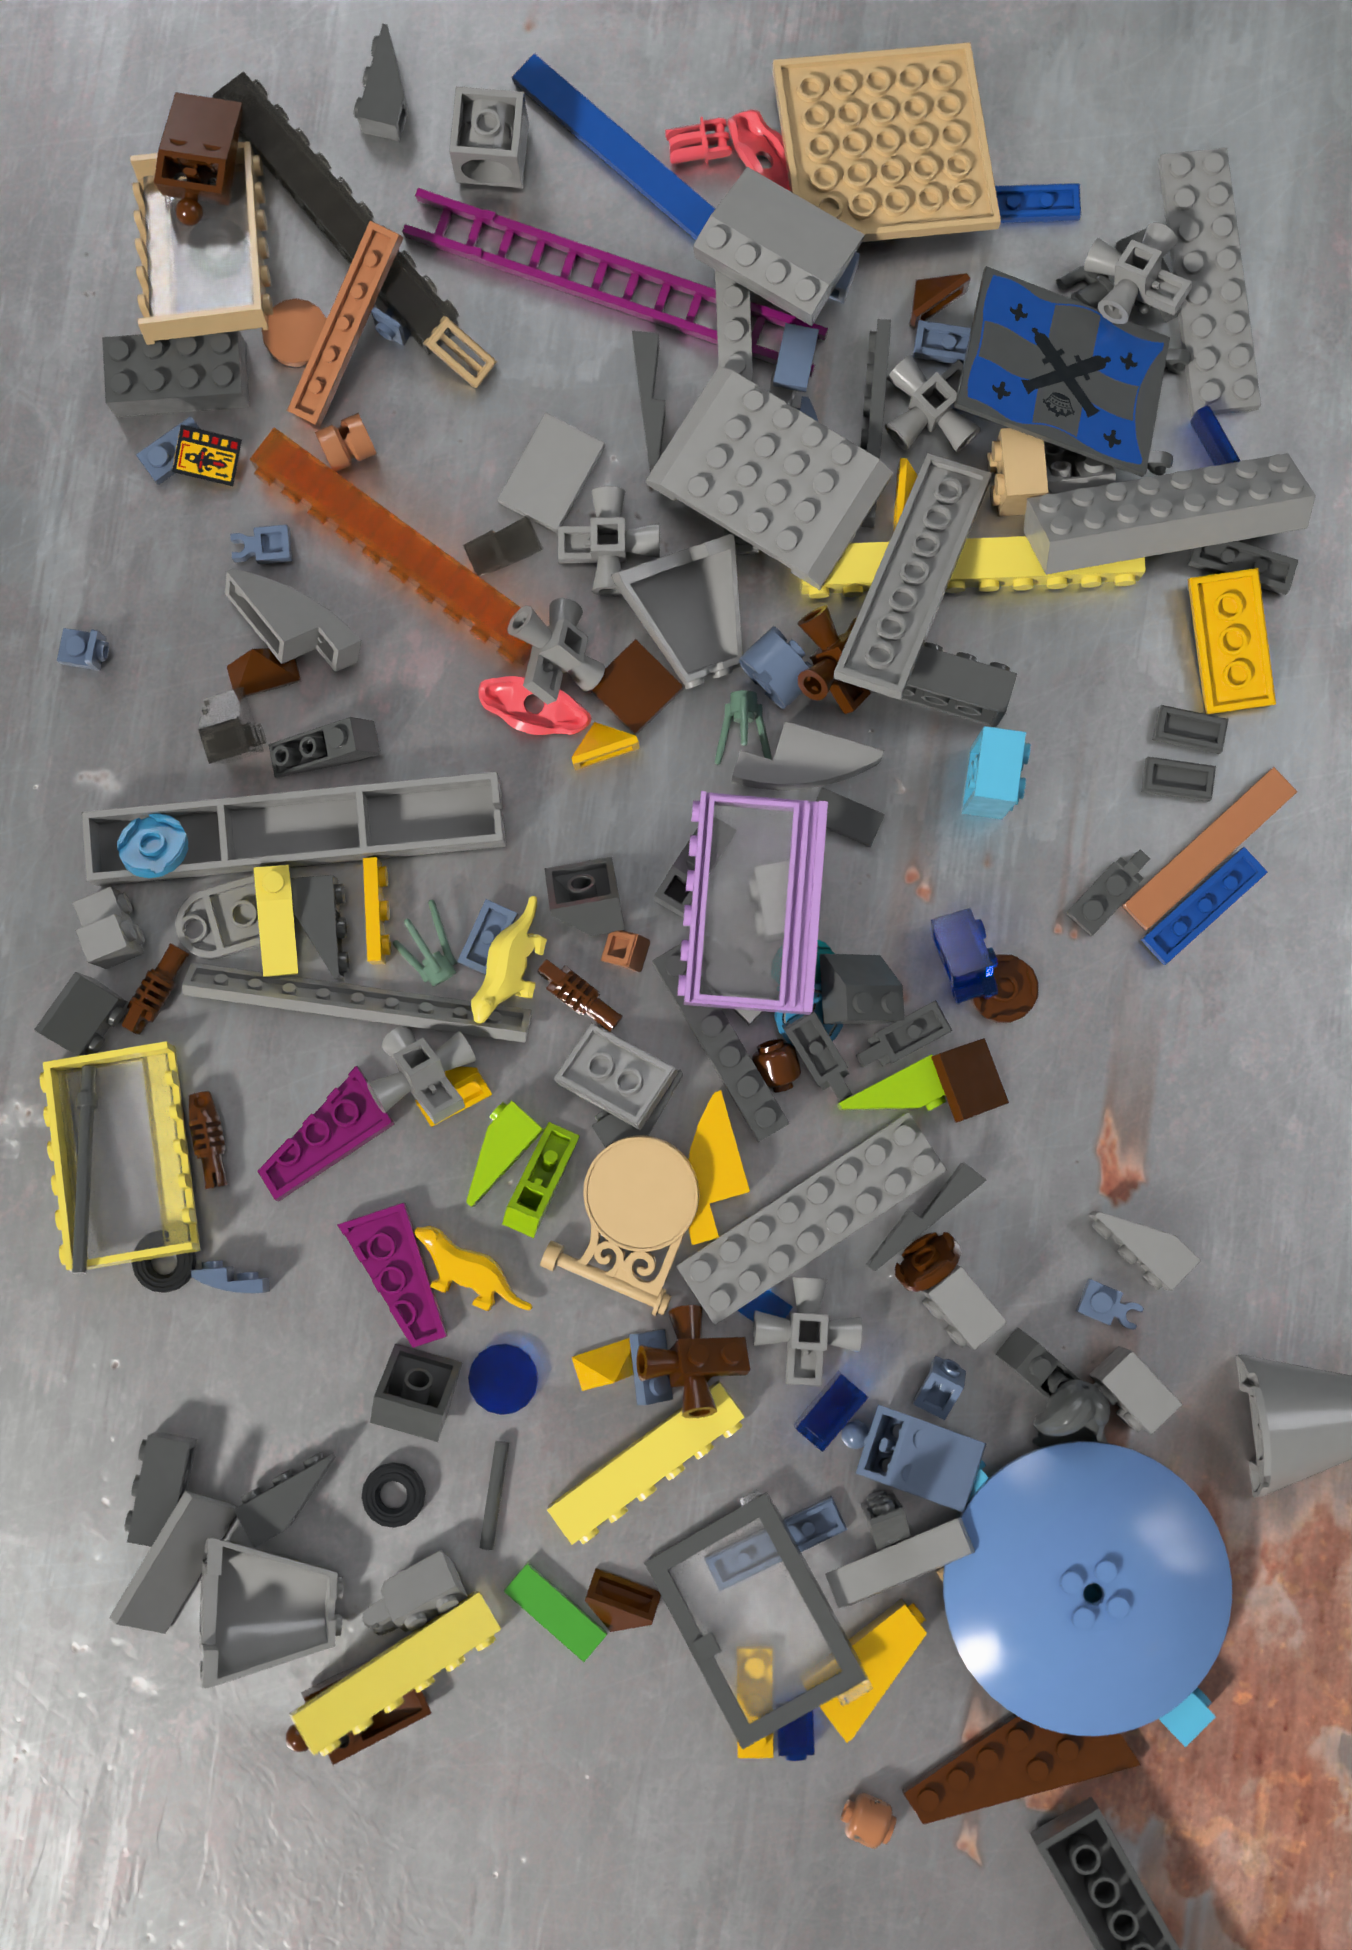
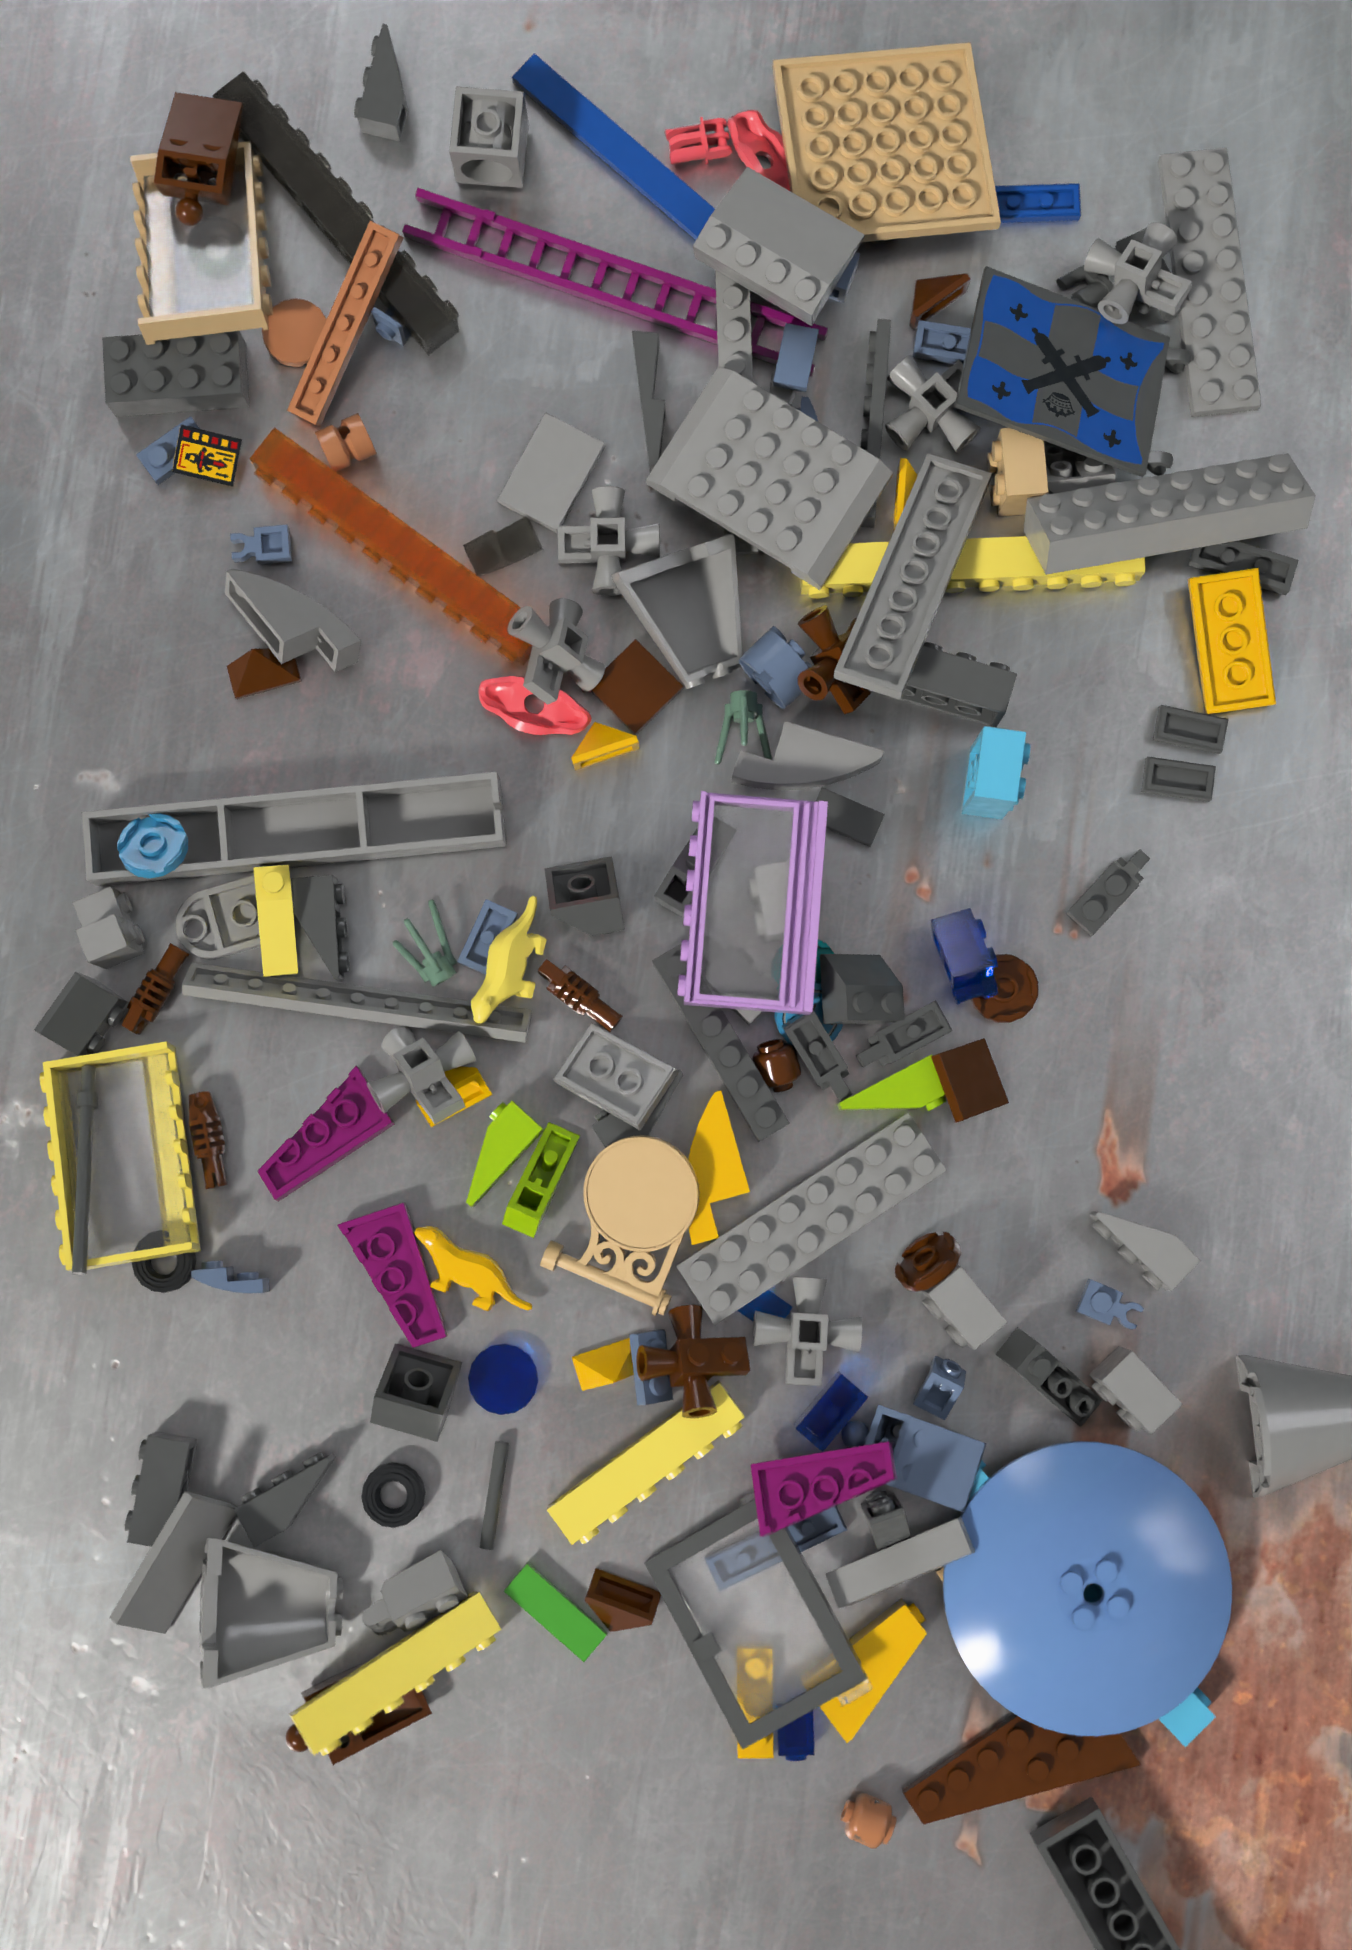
(83, 649): sand blue bracket -> none
(229, 728): clear smoke wedge -> none
(325, 747): dark grey slope -> none
(376, 910): yellow plate -> none
(438, 334): tan tile -> none
(626, 950): nougat slope -> none
(812, 1483): none -> magenta wing
(910, 1226): dark grey slope -> none
(1073, 1414): dark grey piece -> none
(1204, 906): blue plate -> none
(1209, 848): nougat tile -> none
(1213, 437): clear blue tile -> none

